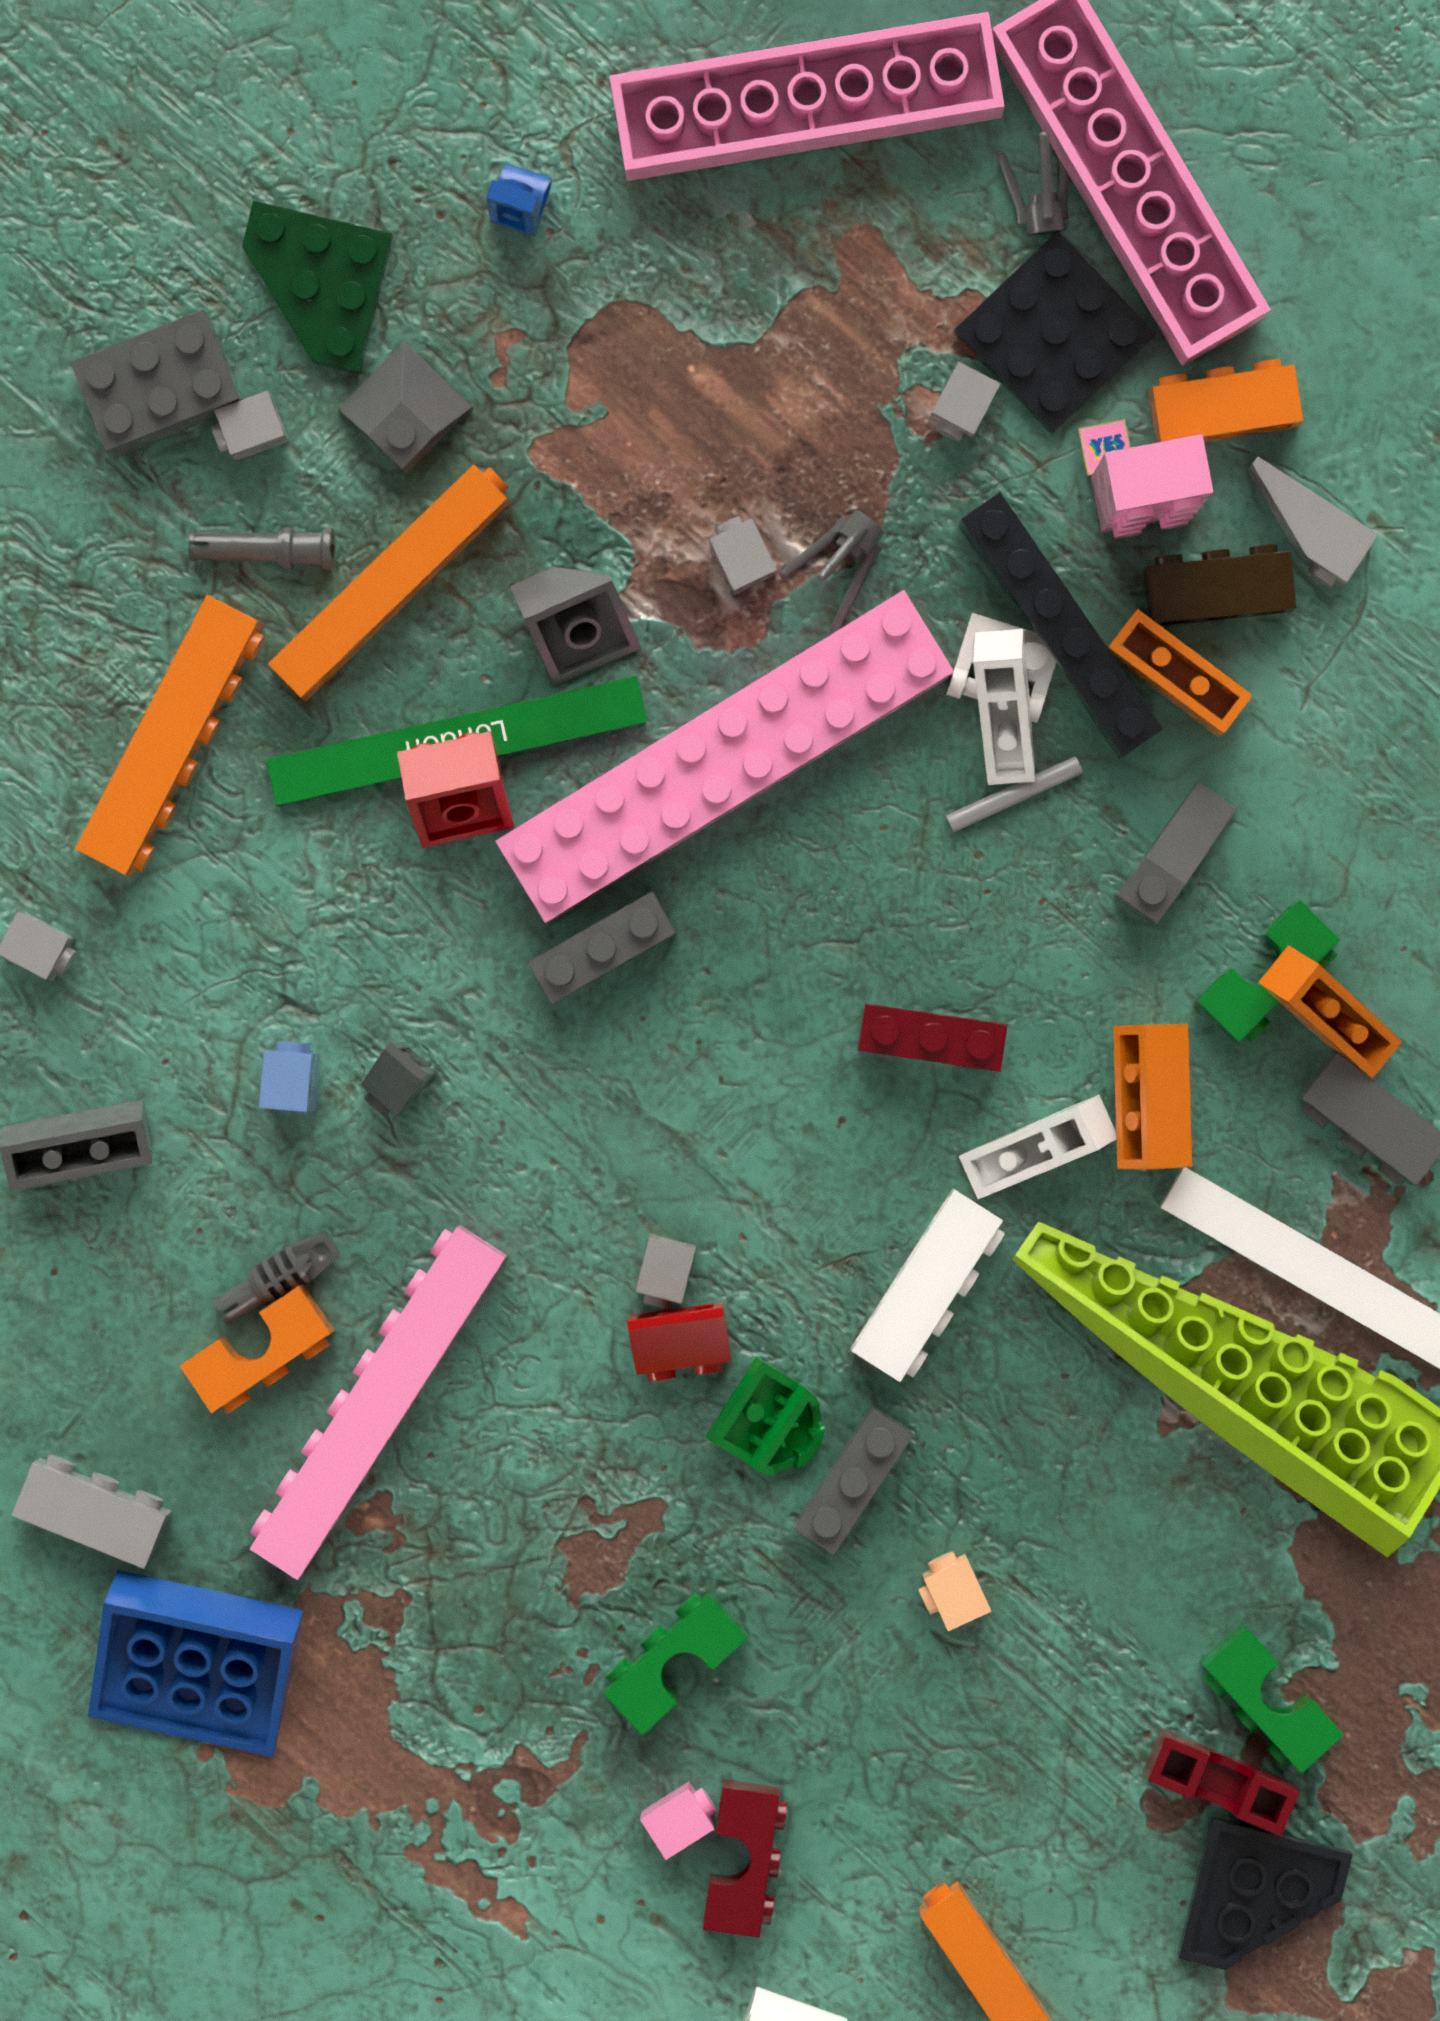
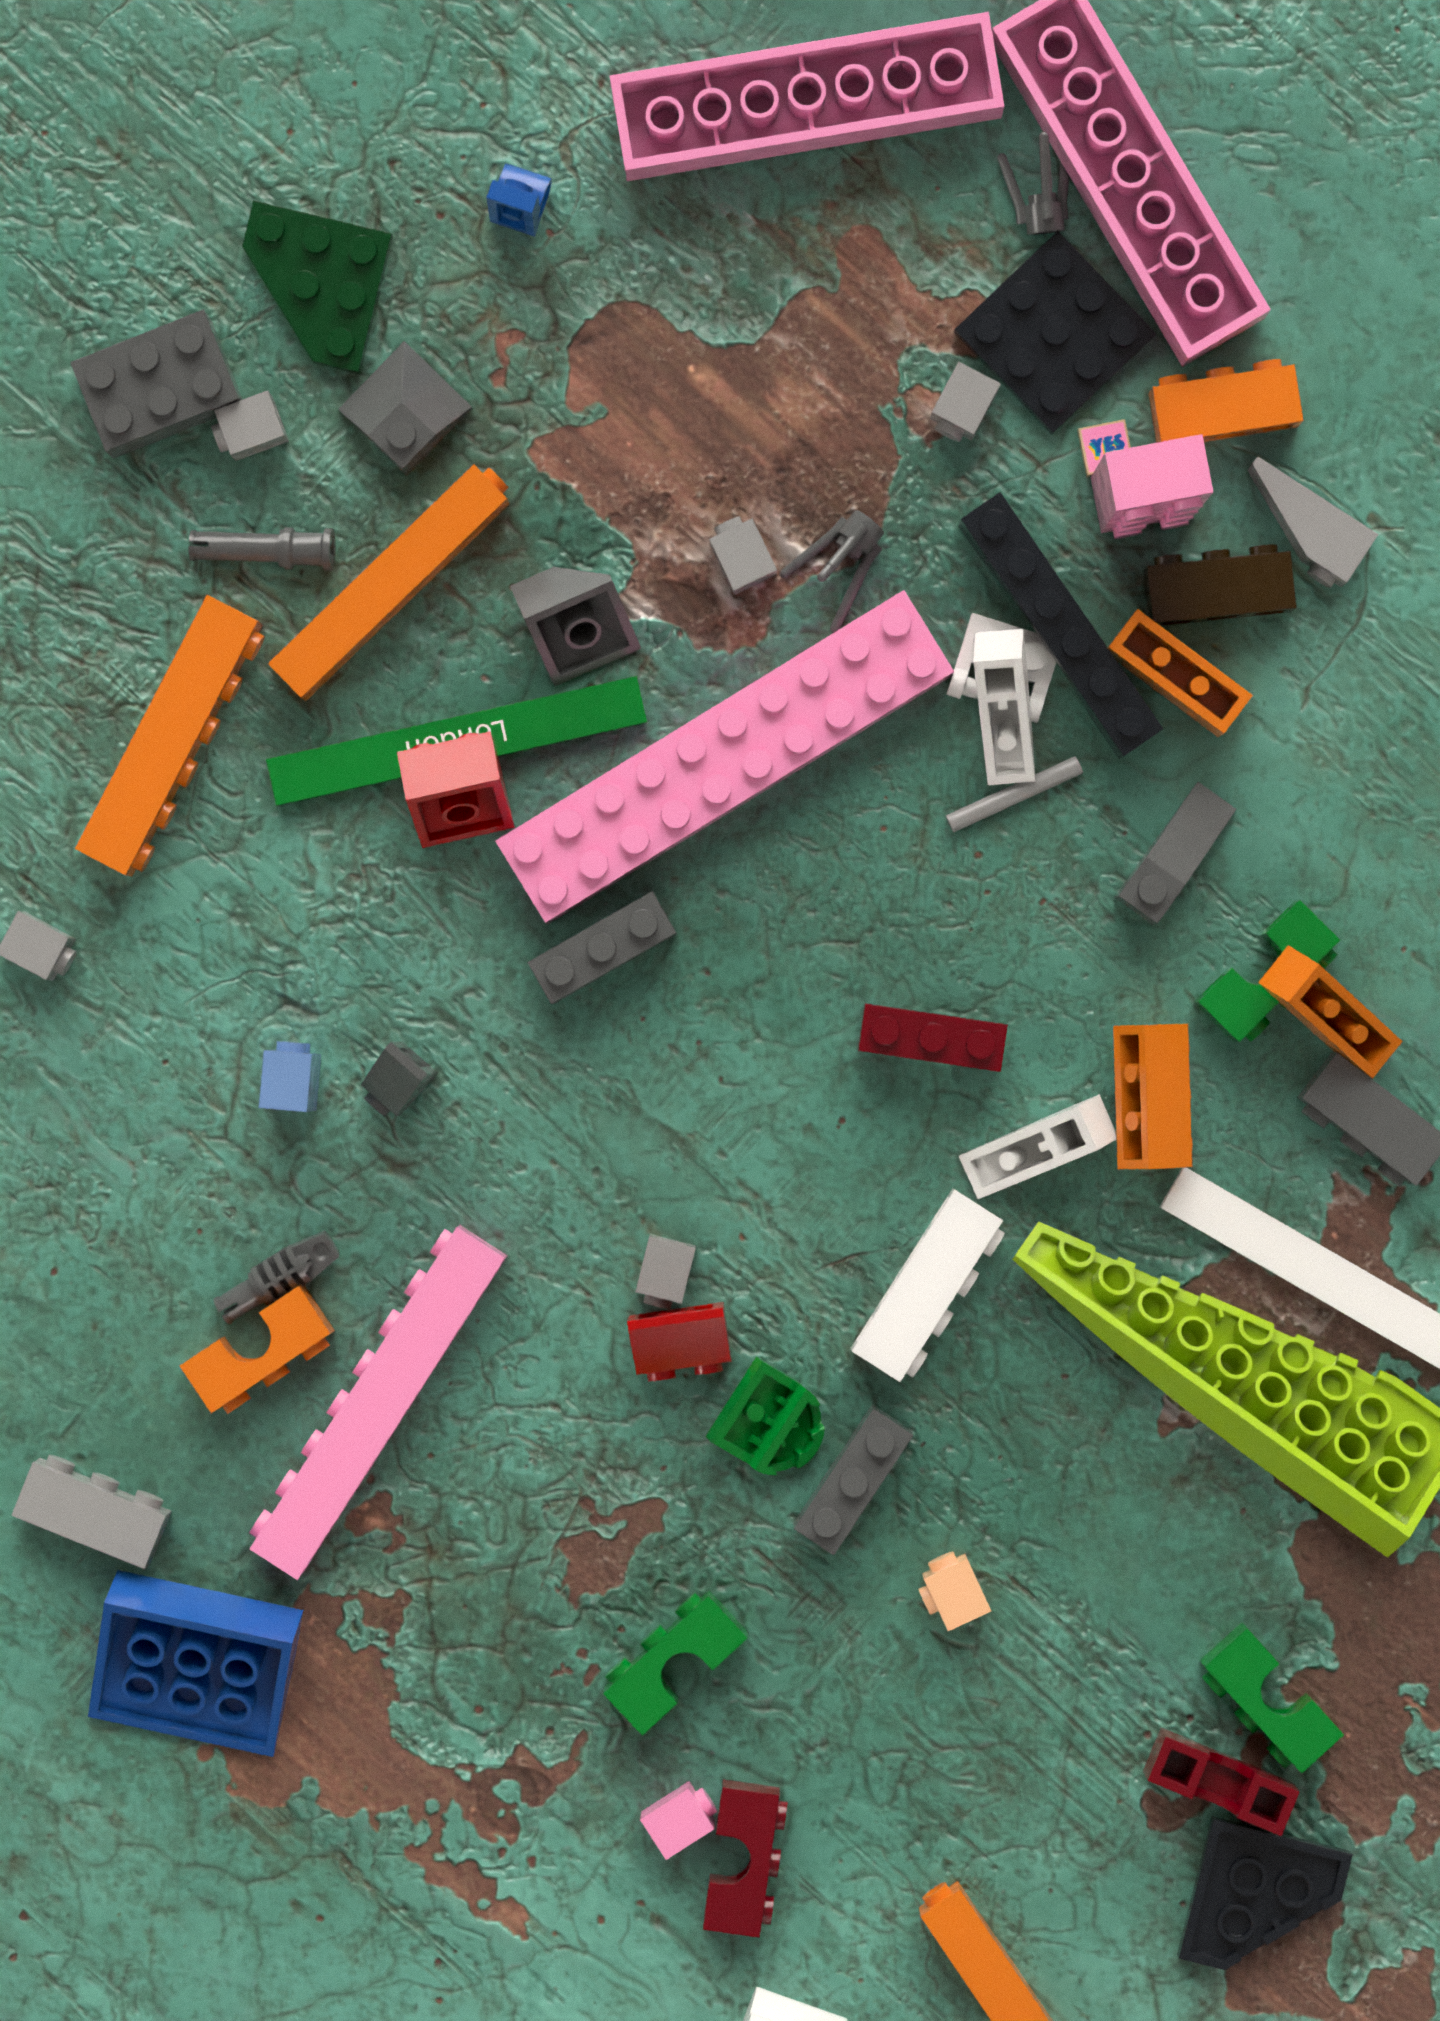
(76, 1145): dark grey brick -> none

